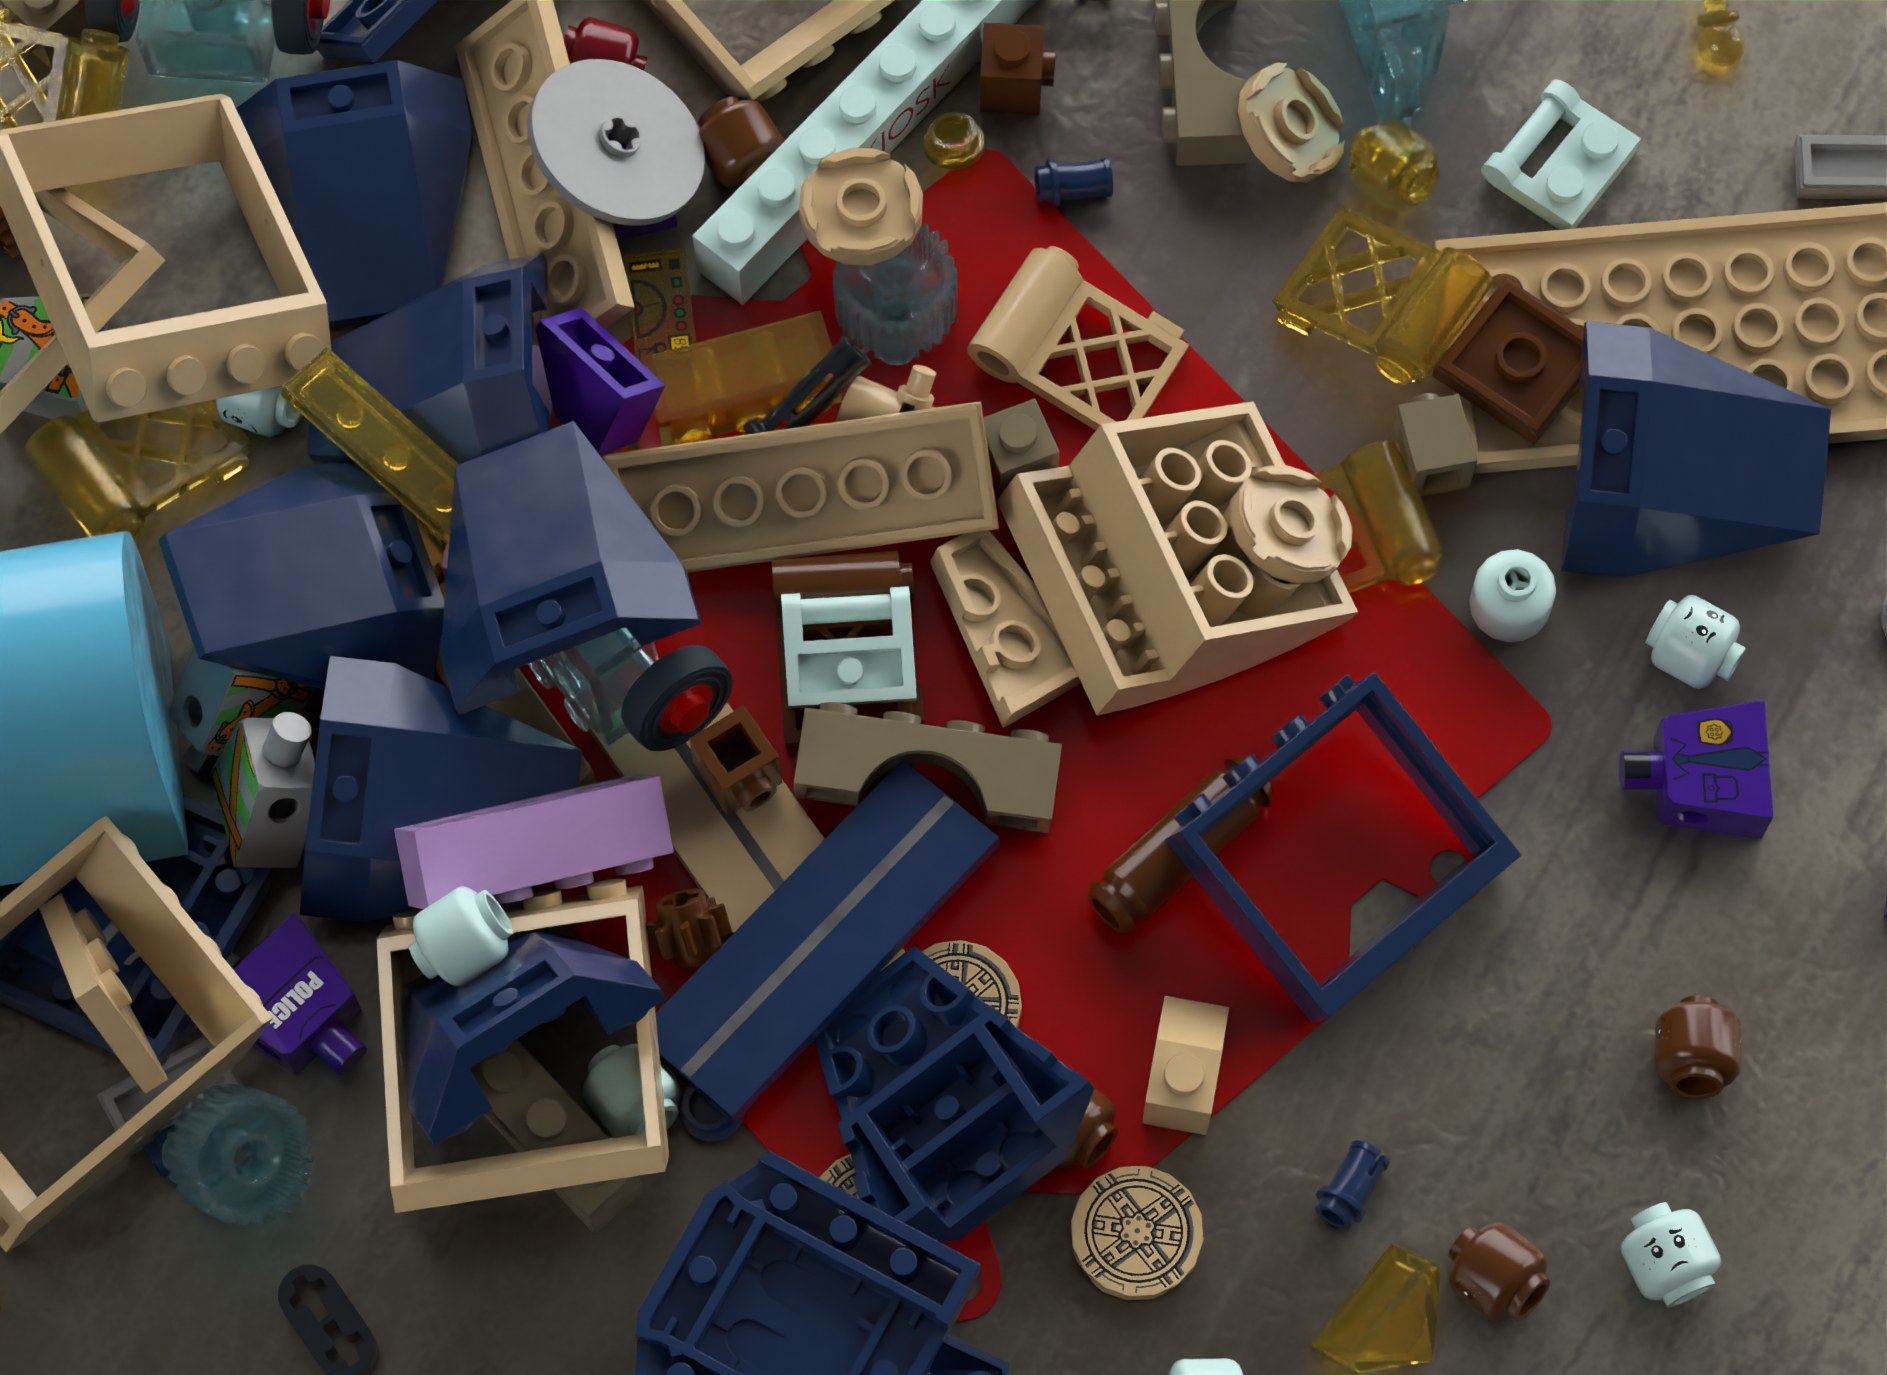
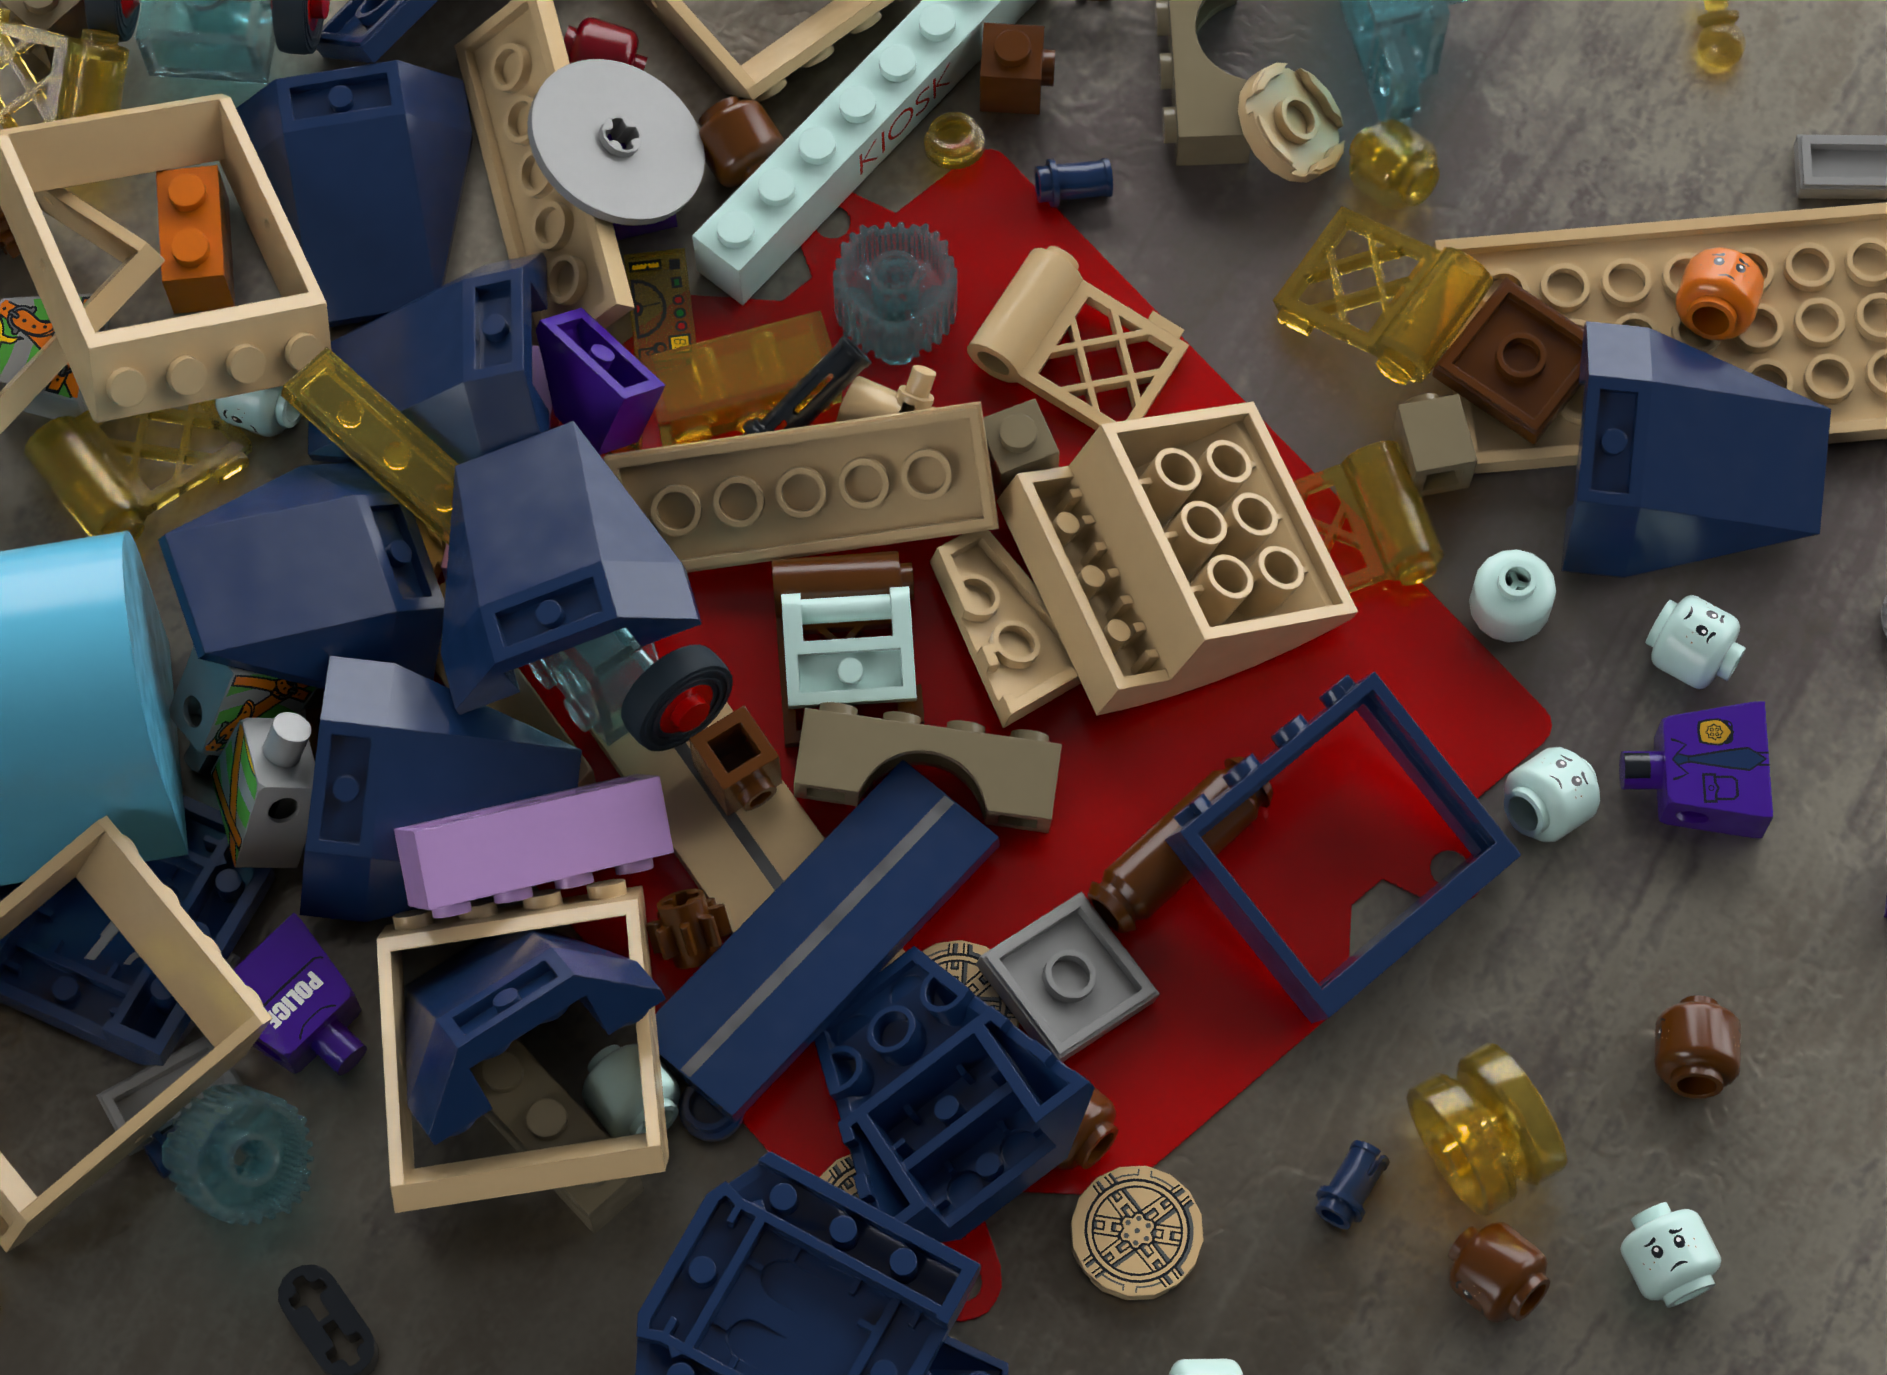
(99, 990): tan wing -> none
(195, 239): none -> orange brick
(460, 936): light aqua head -> none
(861, 206): tan tile -> none
(1067, 978): none -> light grey tile
(1185, 1065): tan slope -> none
(1290, 524): tan tile -> none
(1387, 1315): clear yellow slope -> none
(1487, 1129): none -> clear yellow wheel
(1551, 794): none -> light aqua head
(1575, 171): light aqua plate -> none
(1719, 293): none -> orange head

